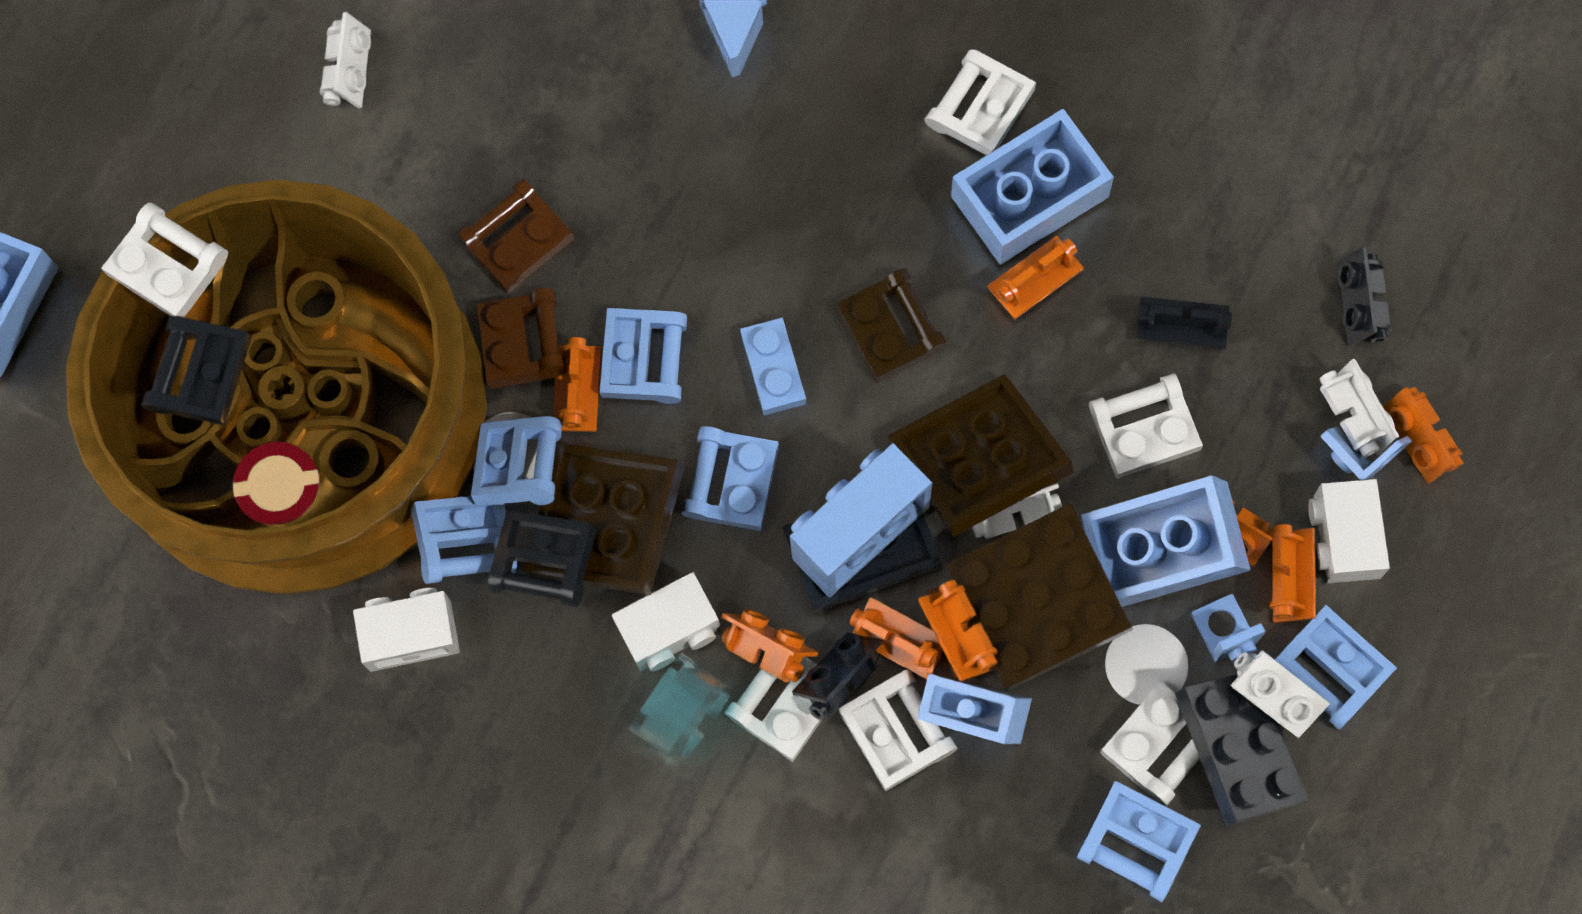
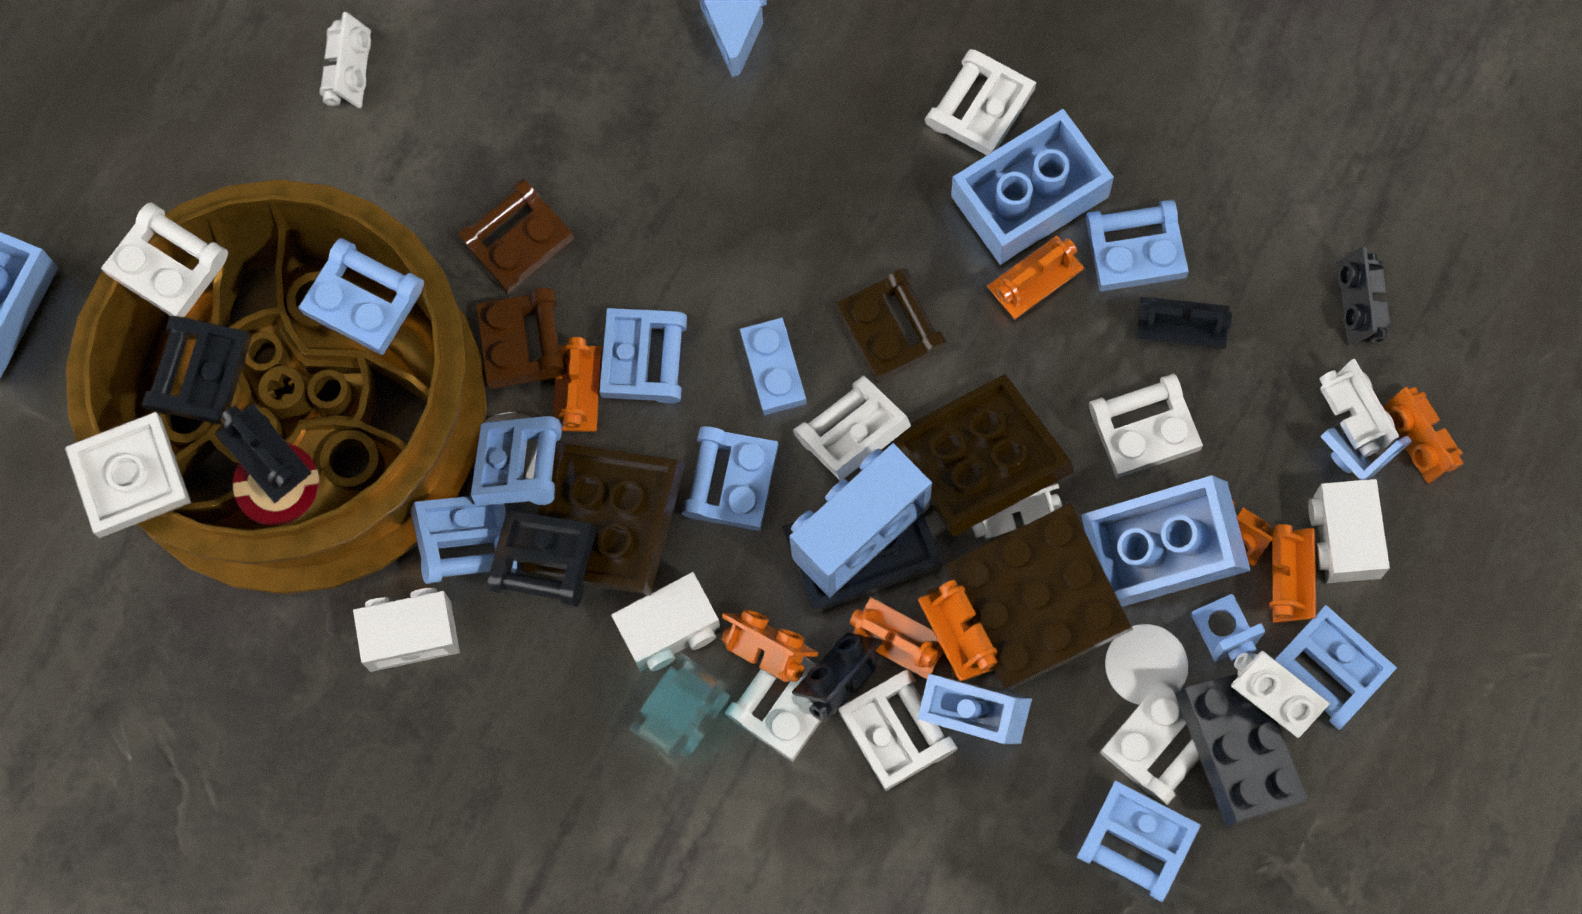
(127, 475): none -> white plate
(262, 451): none -> black hinge
(355, 310): none -> light blue plate
(858, 434): none -> white plate
(1141, 258): none -> light blue plate

